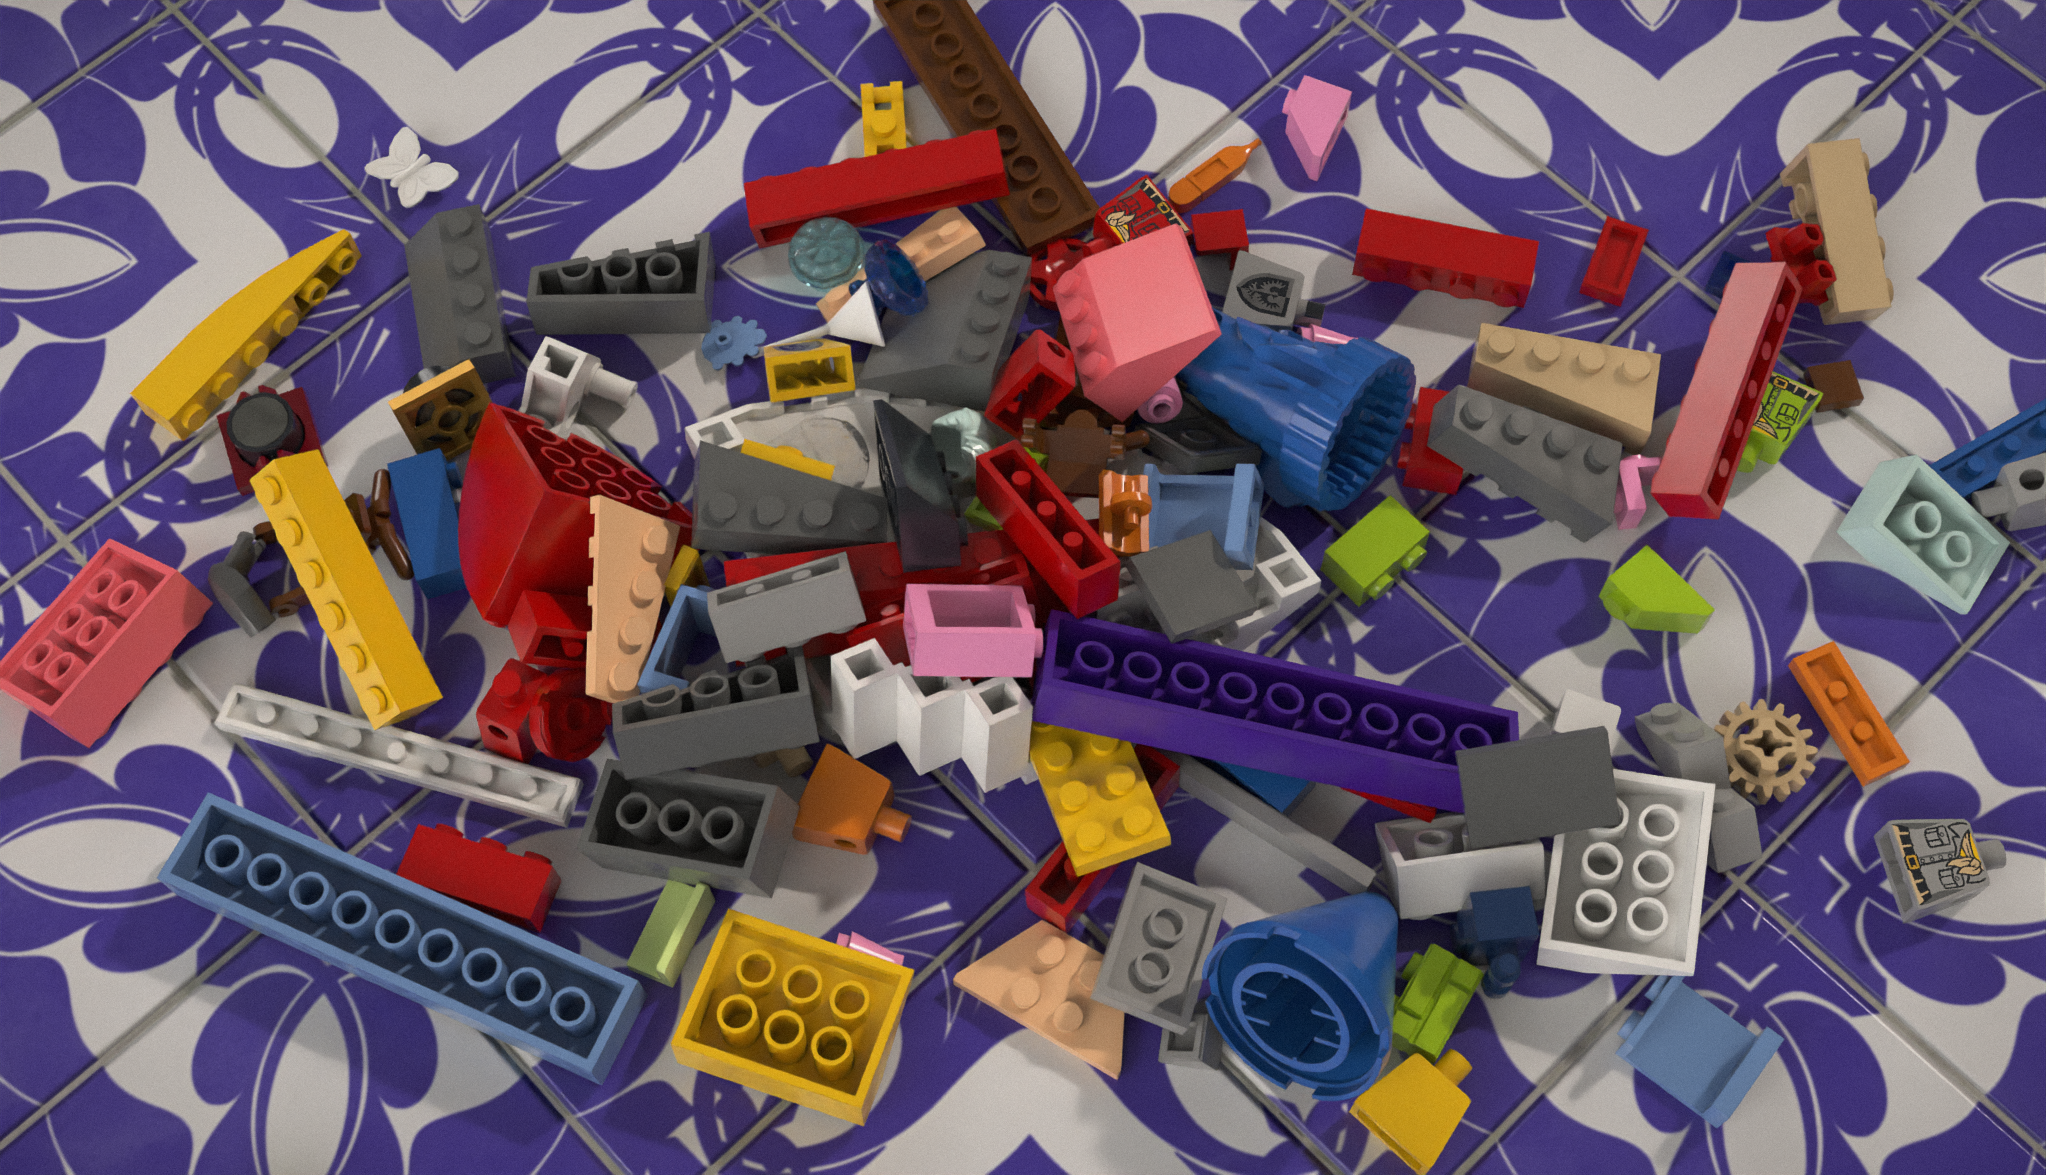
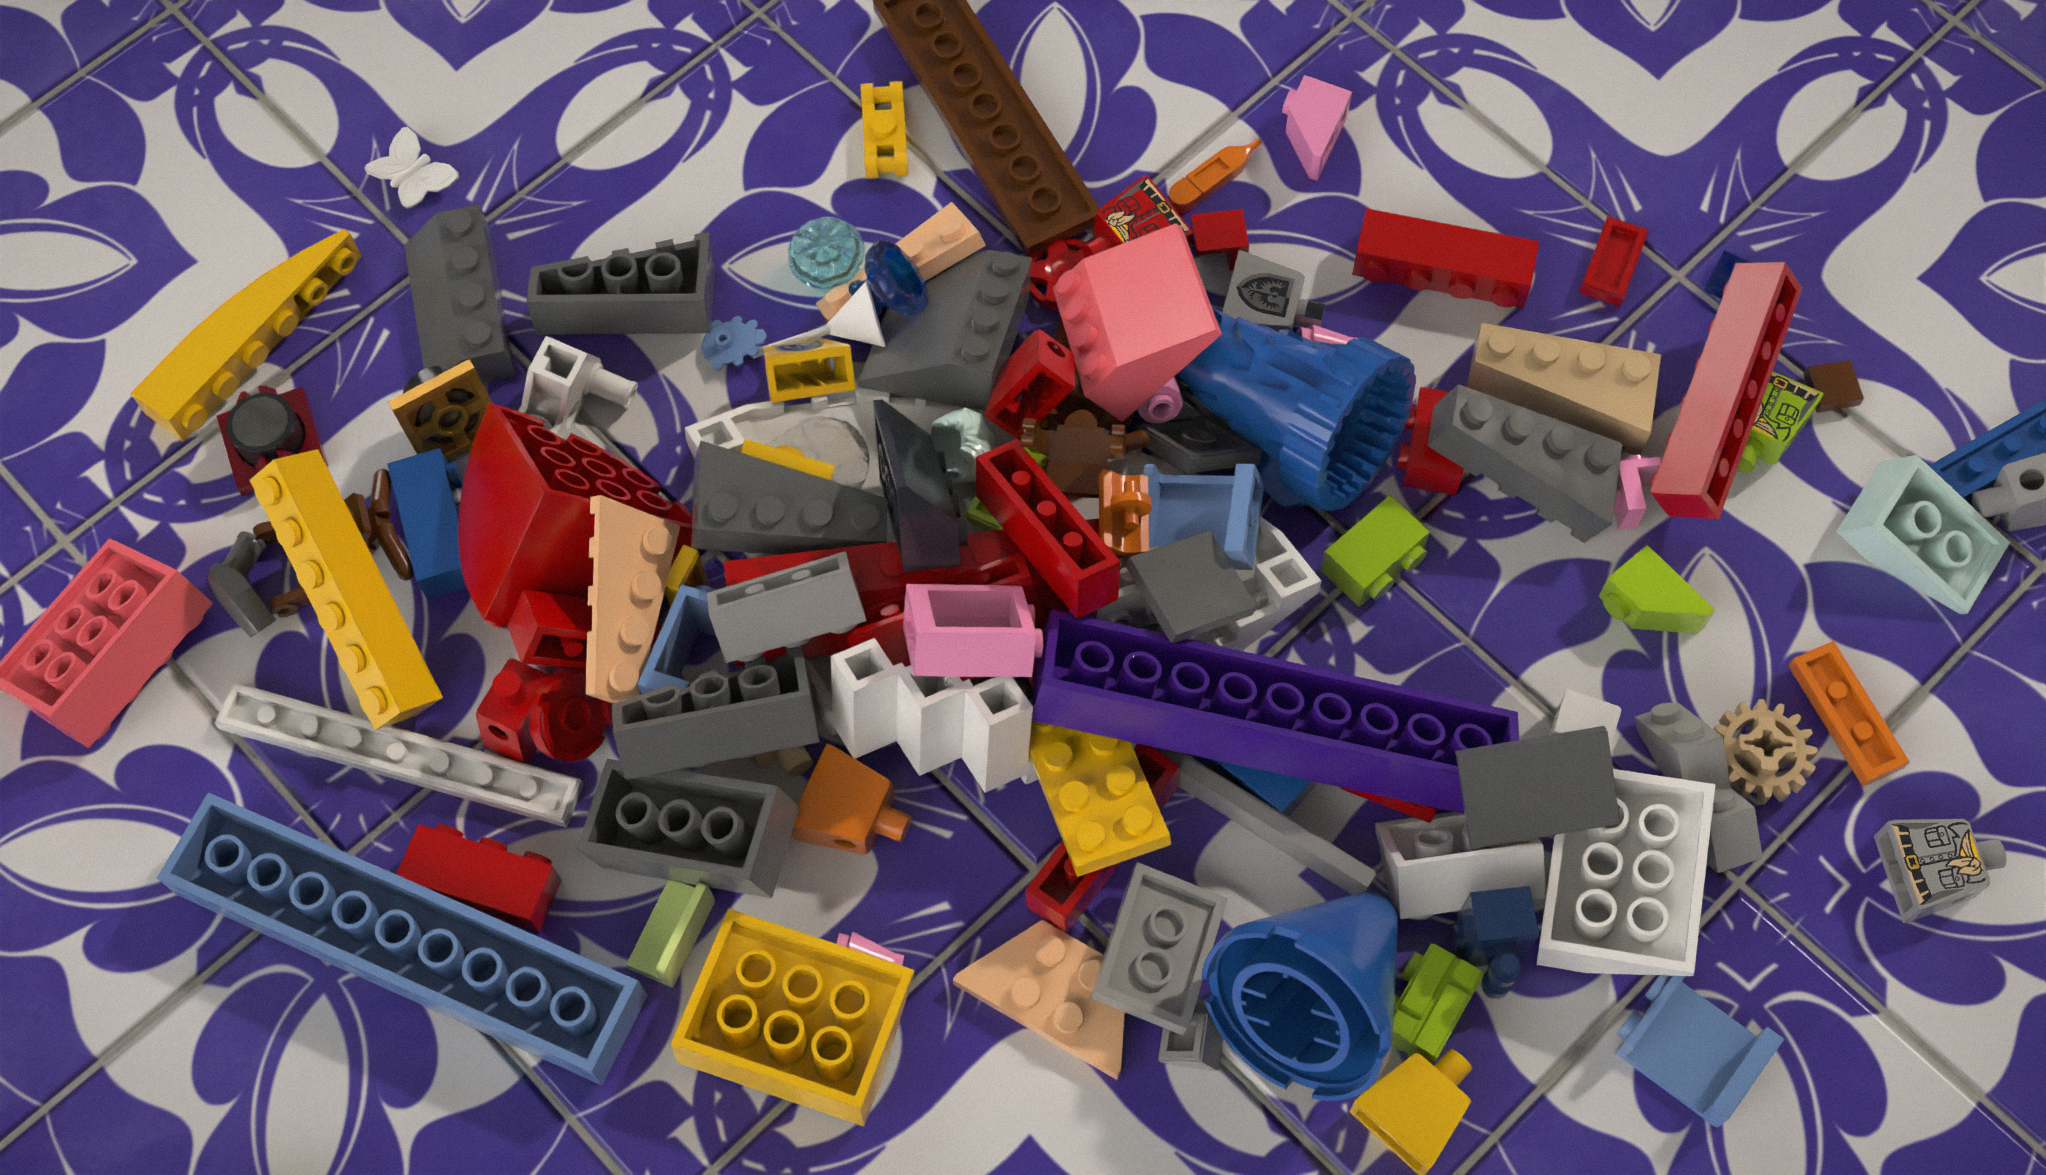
(879, 186): red brick -> none
(1796, 249): red hips -> none
(1835, 194): tan wedge -> none

